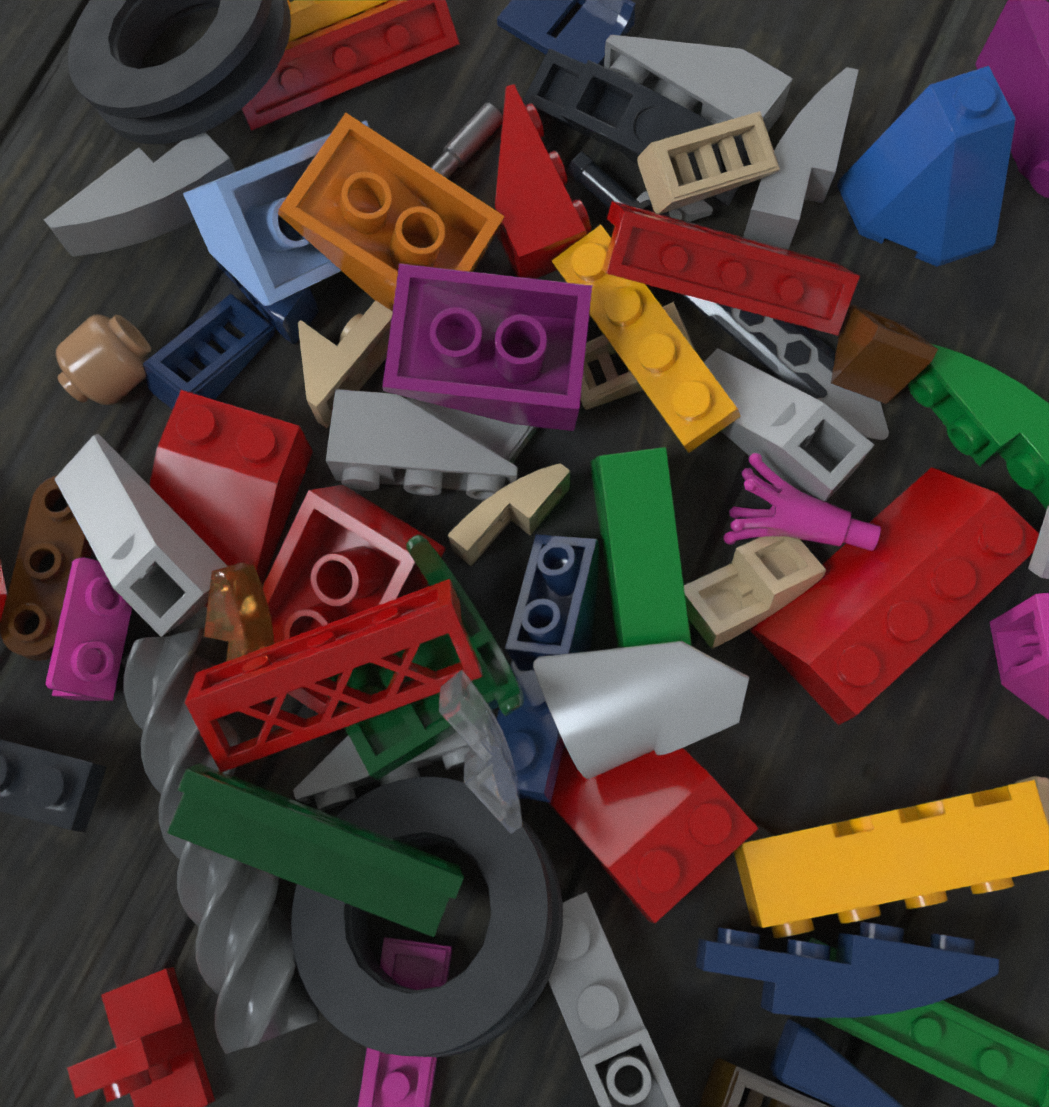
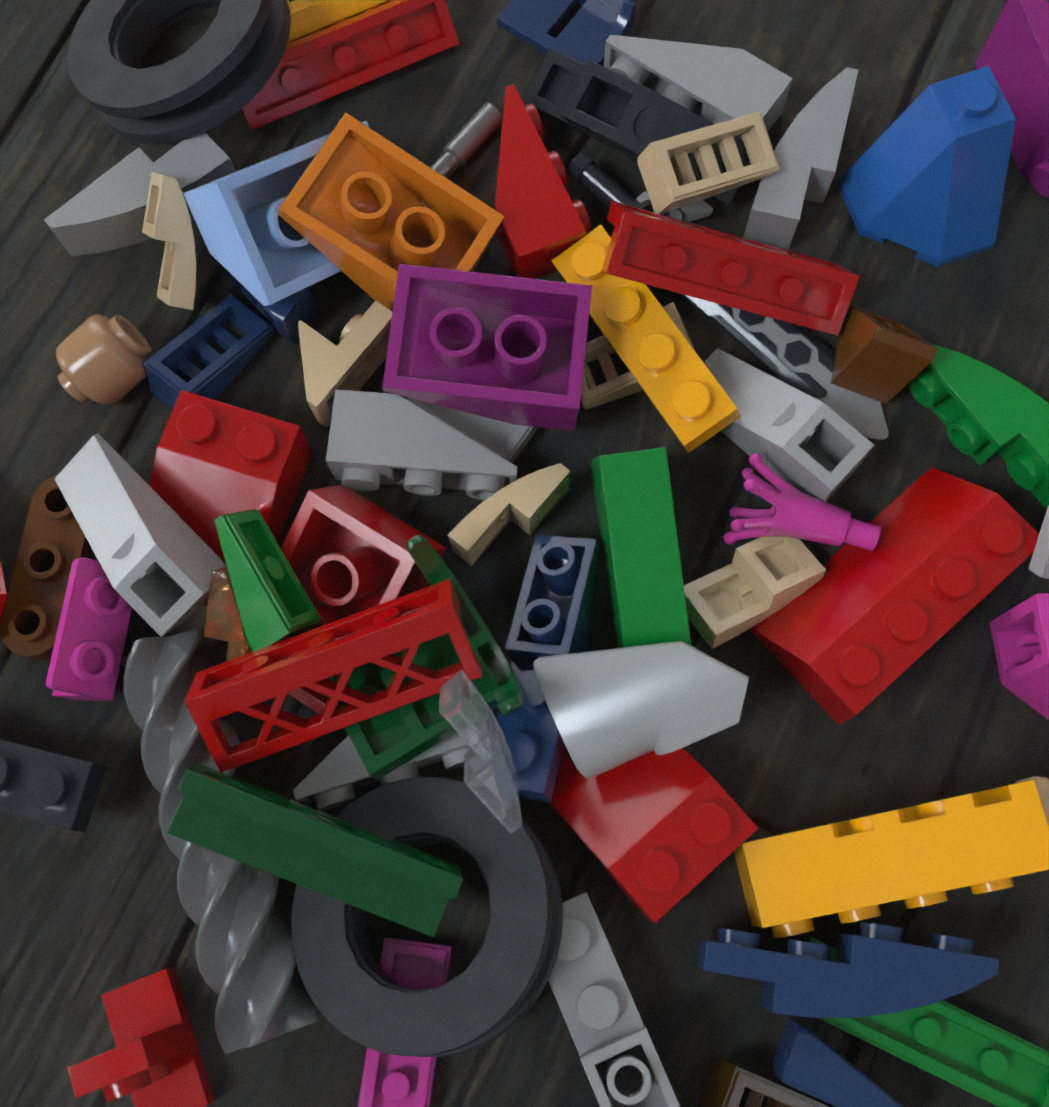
(170, 221): none -> tan slope
(264, 584): none -> green slope

